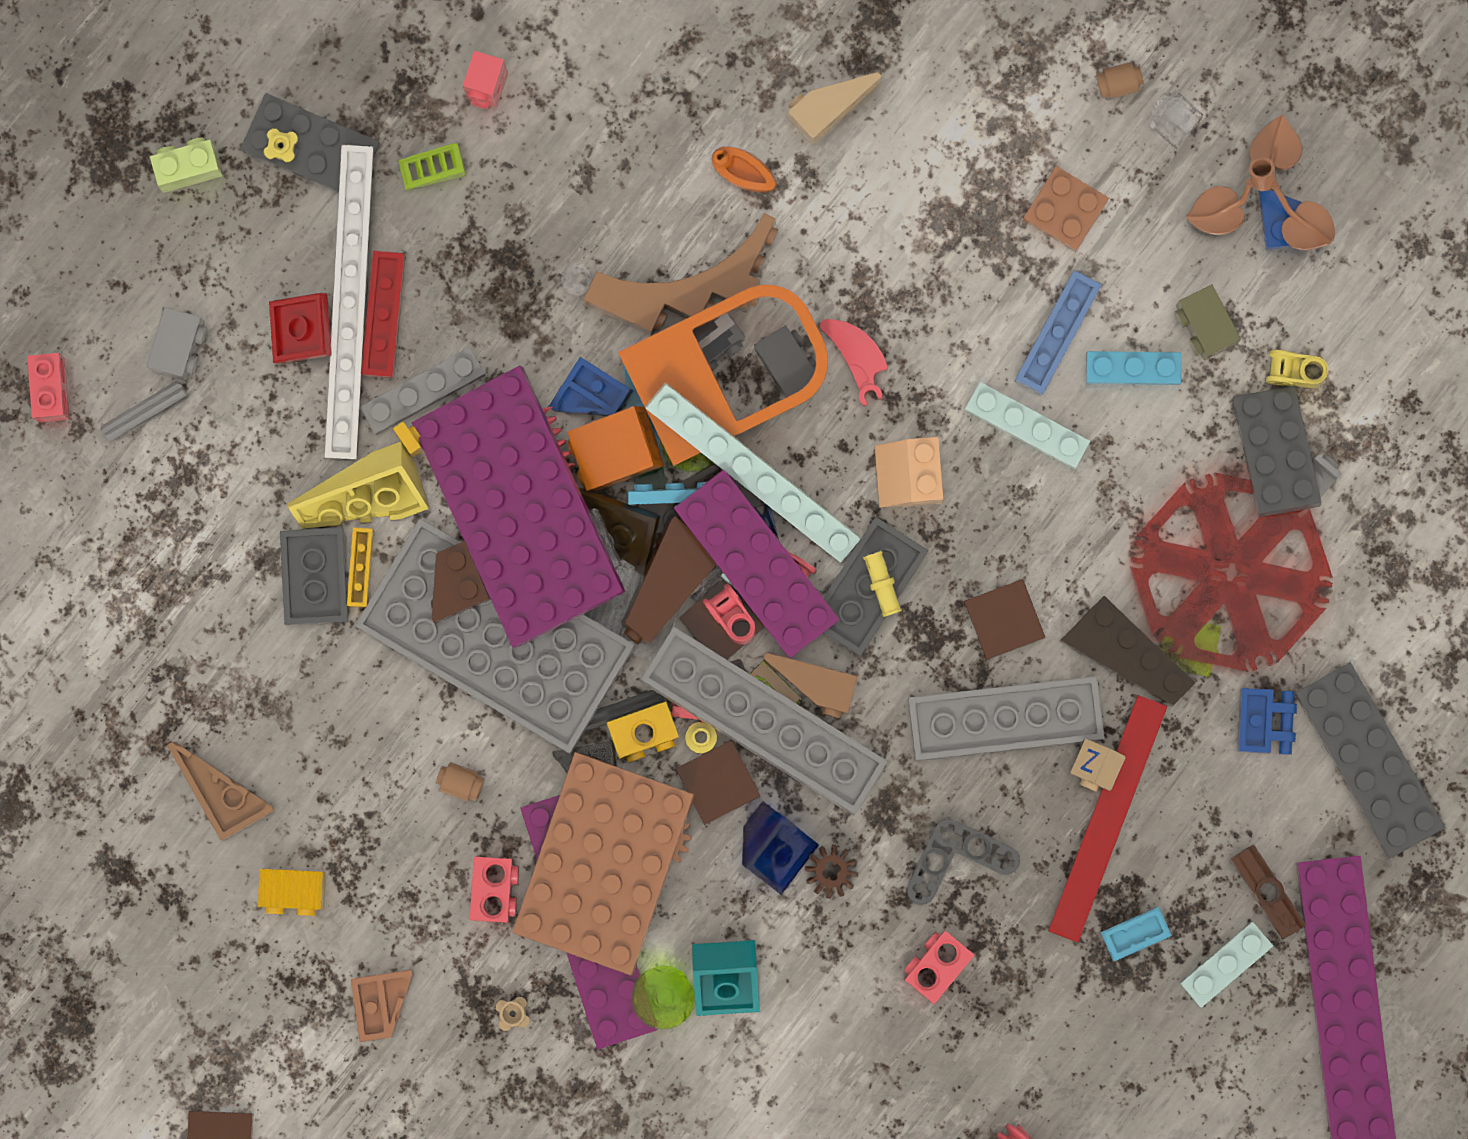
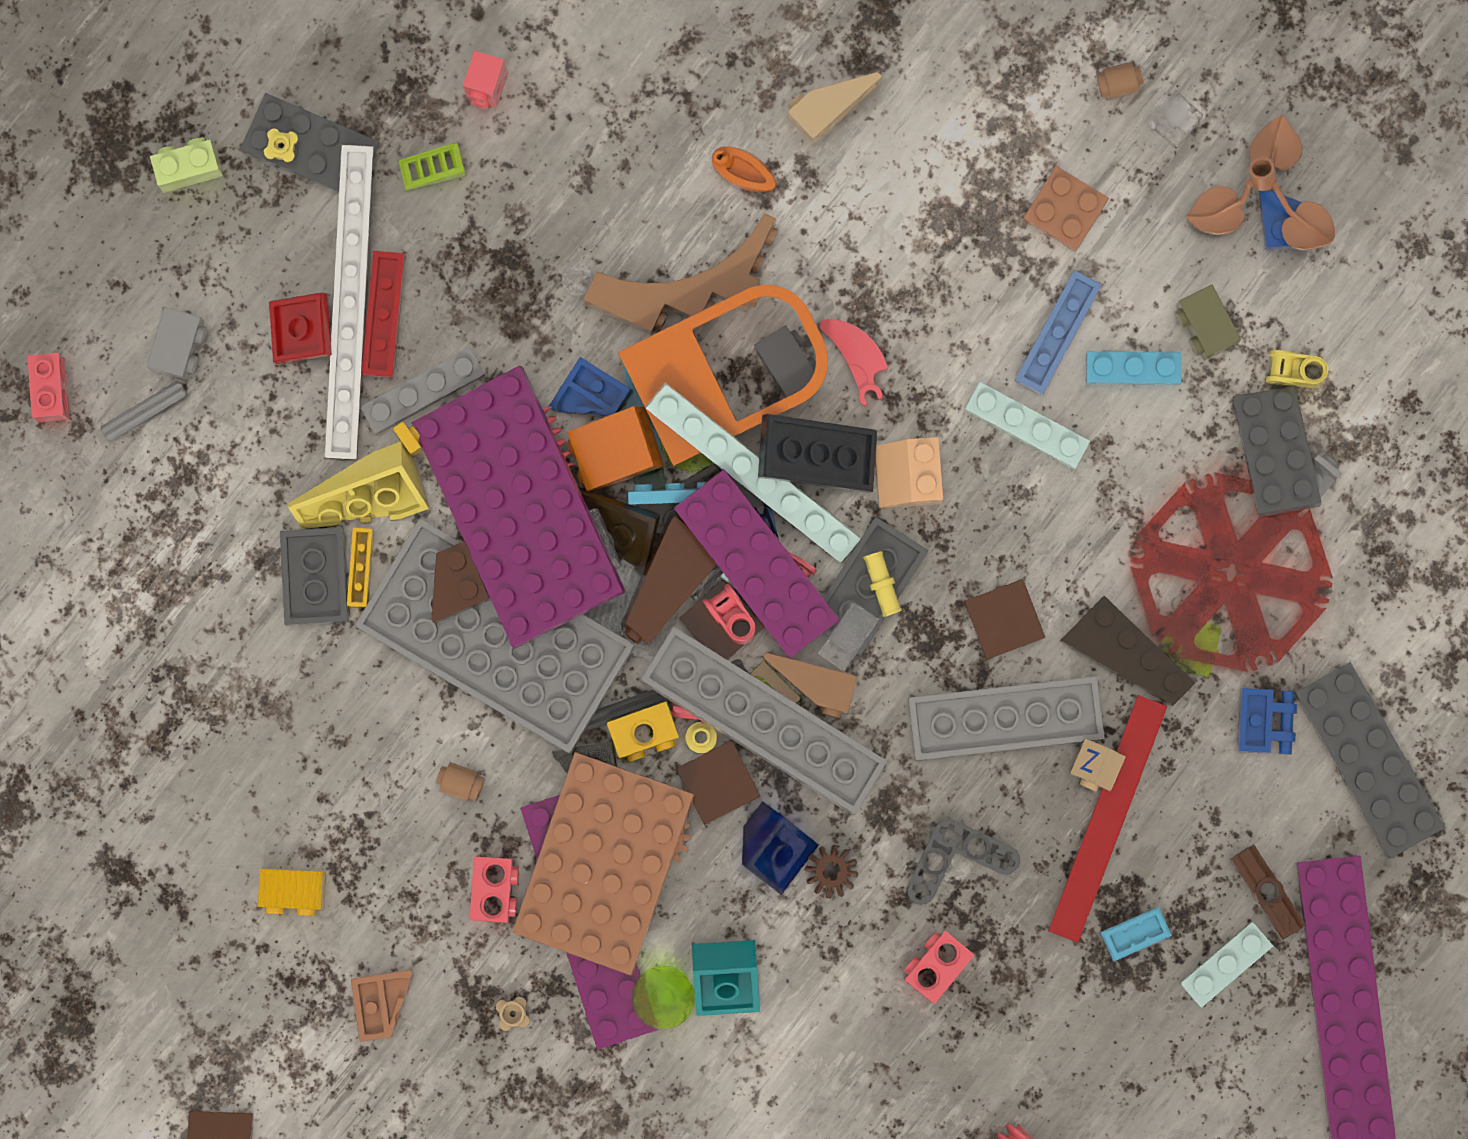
(222, 799): medium nougat wing -> none
(719, 338): brick -> none
(817, 453): none -> black tile
(848, 637): none -> clear tile

